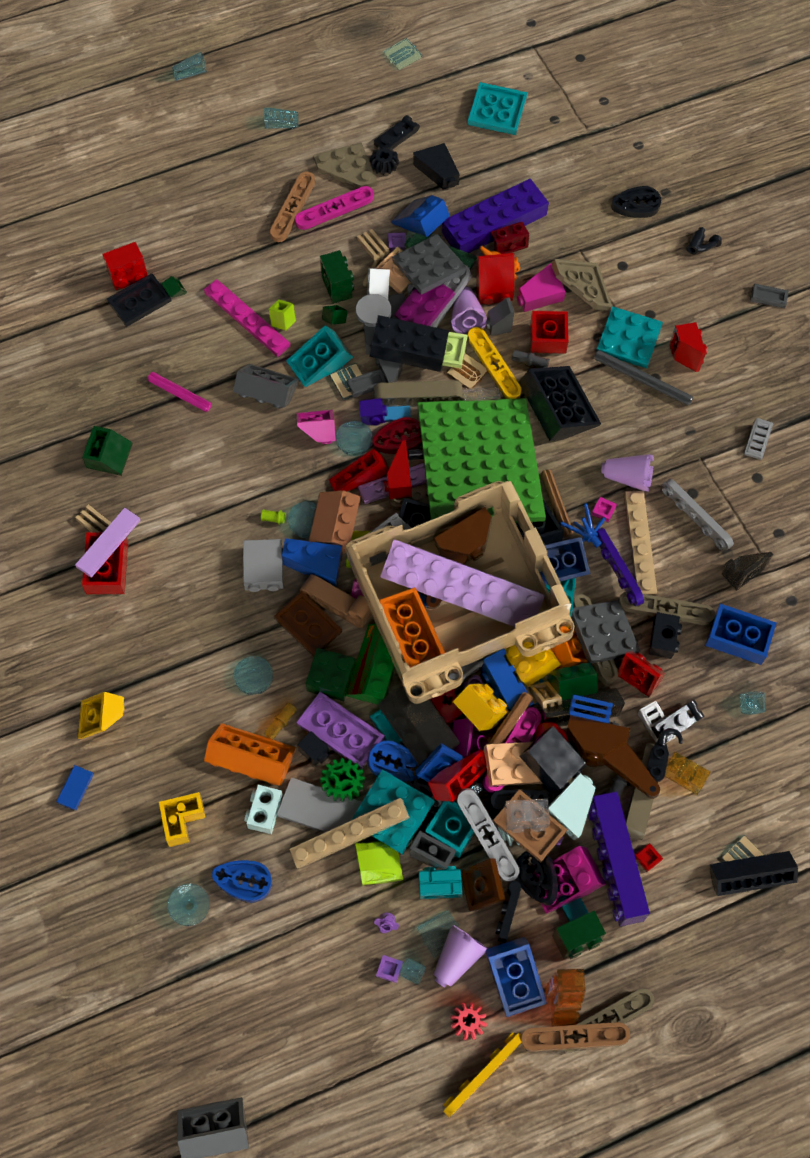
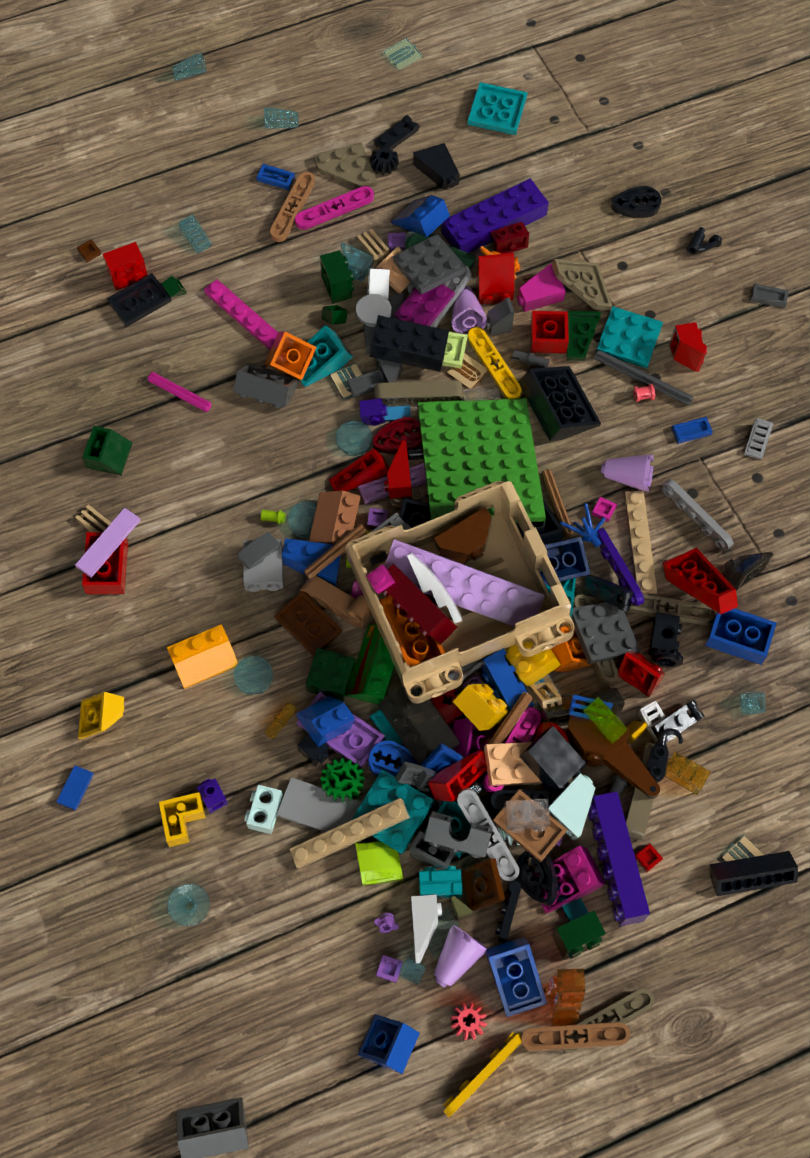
(89, 251): none -> reddish brown tile
(190, 224): none -> clear light blue slope
(202, 656): none -> light orange slope
(212, 795): none -> dark purple brick
(243, 892): blue piece -> none
(249, 754): orange slope -> none
(257, 550): none -> dark grey slope
(274, 179): none -> blue tile
(282, 315): lime brick -> none
(290, 355): none -> orange slope
(318, 425): dark pink slope -> none
(326, 720): none -> blue slope
(334, 552): none -> medium nougat axle
(357, 261): none -> clear light blue slope
(376, 517): none -> medium lavender plate
(380, 579): none -> dark pink plate
(389, 1043): none -> blue slope
(415, 775): none -> dark grey slope
(418, 607): none -> dark red wedge
(425, 921): none -> white slope
(429, 581): none -> white slope
(440, 833): none -> dark grey arch
(460, 910): none -> olive slope
(574, 680): dark green slope -> none
(581, 332): none -> dark green wing
(605, 720): none -> clear neon green slope
(608, 592): none -> black plate
(636, 730): none -> yellow slope
(644, 393): none -> coral bush
(667, 658): none -> black gear
(691, 430): none -> blue tile
(701, 580): none -> red wedge

